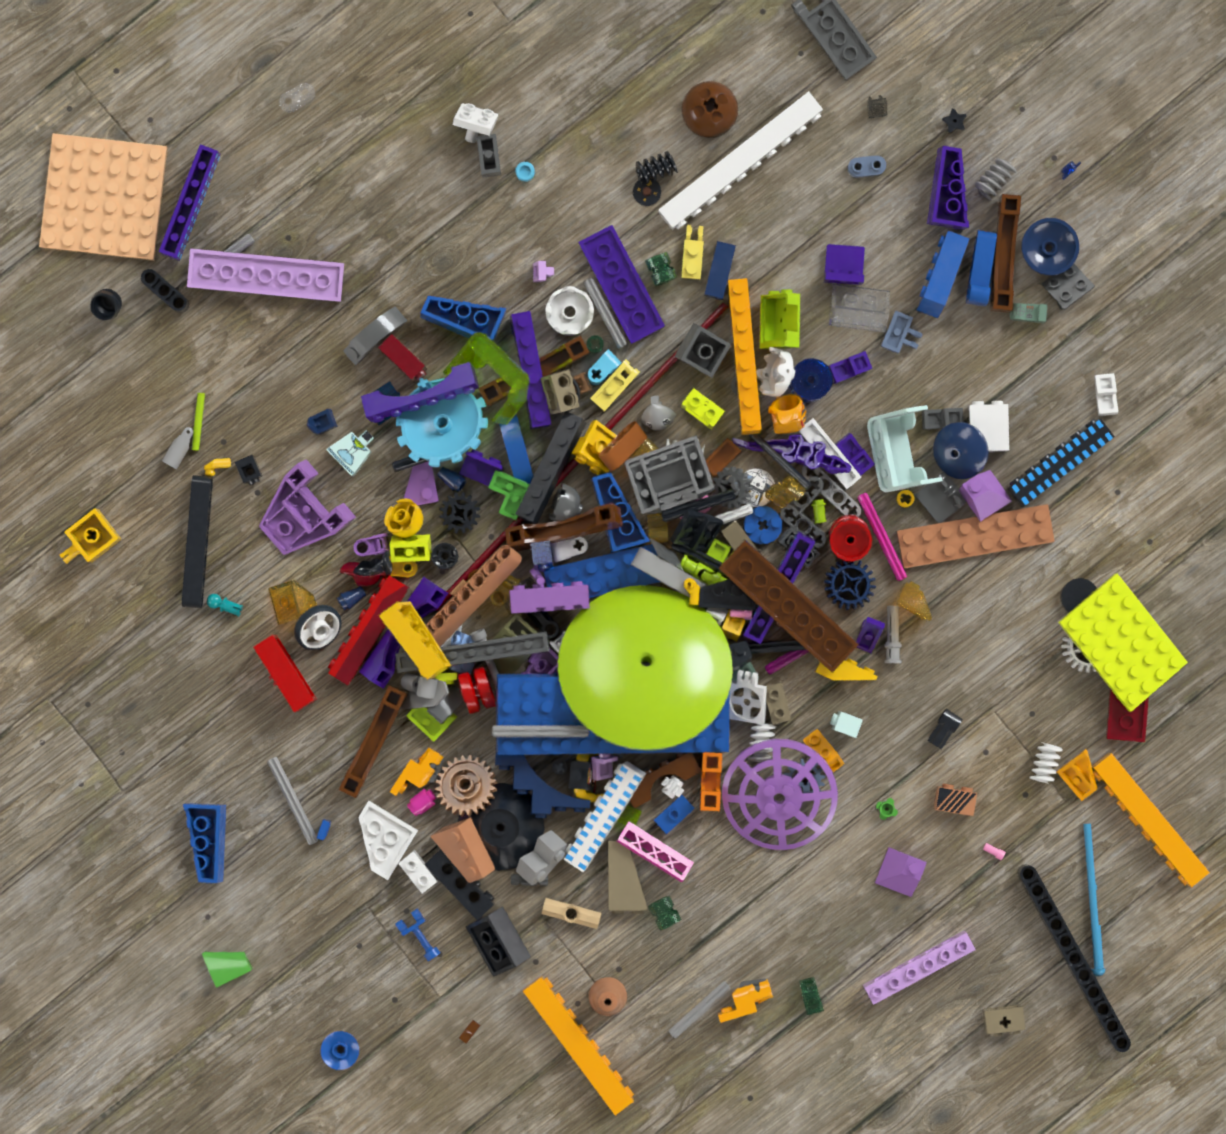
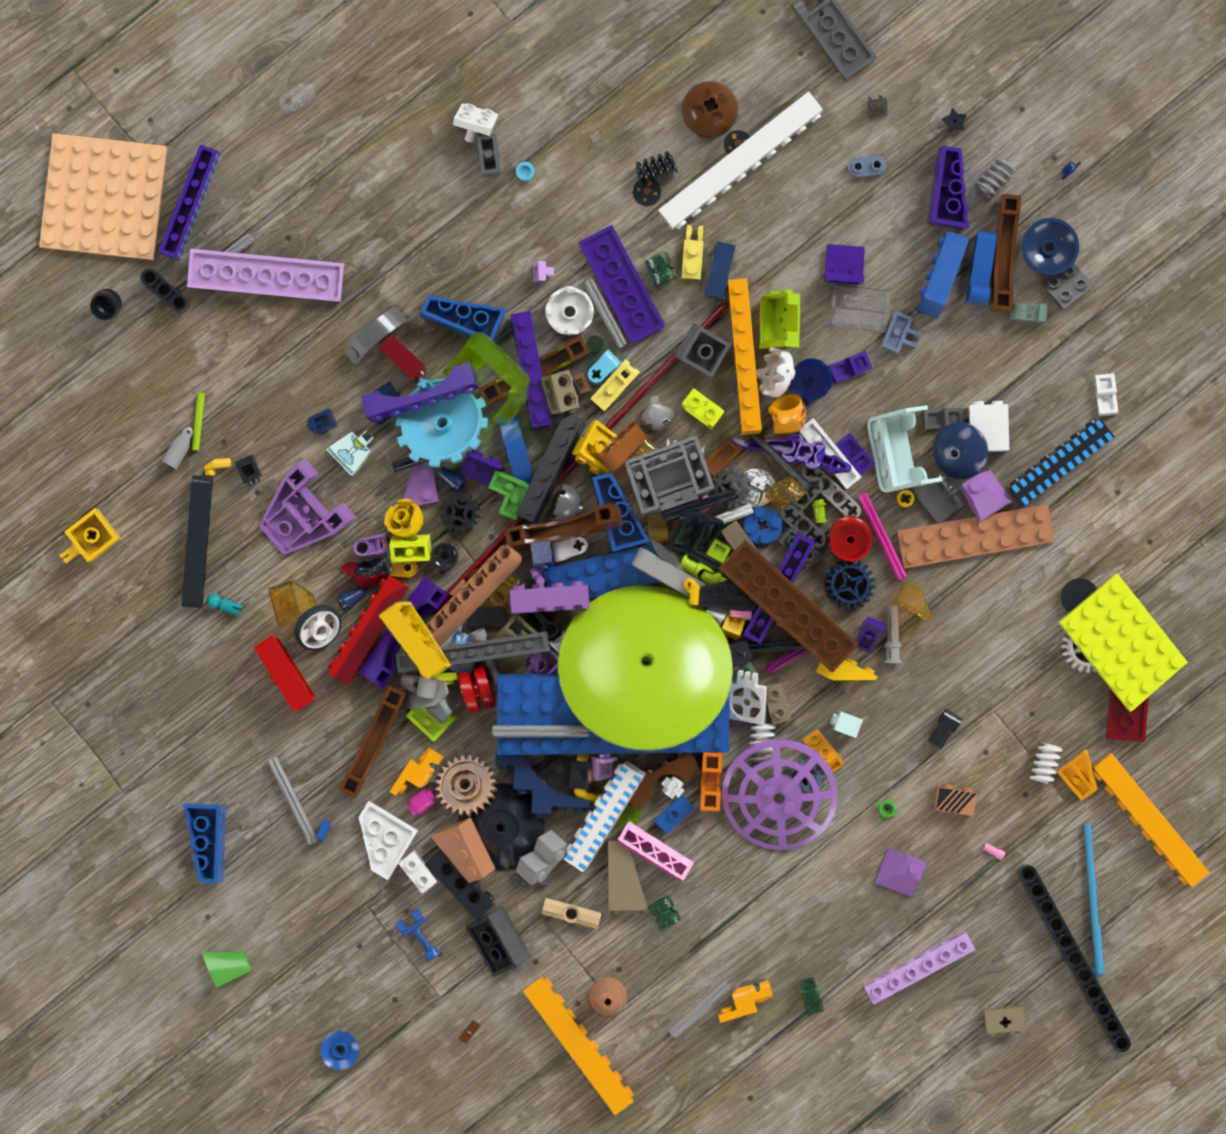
(487, 617): none -> black plate
(734, 140): none -> piece

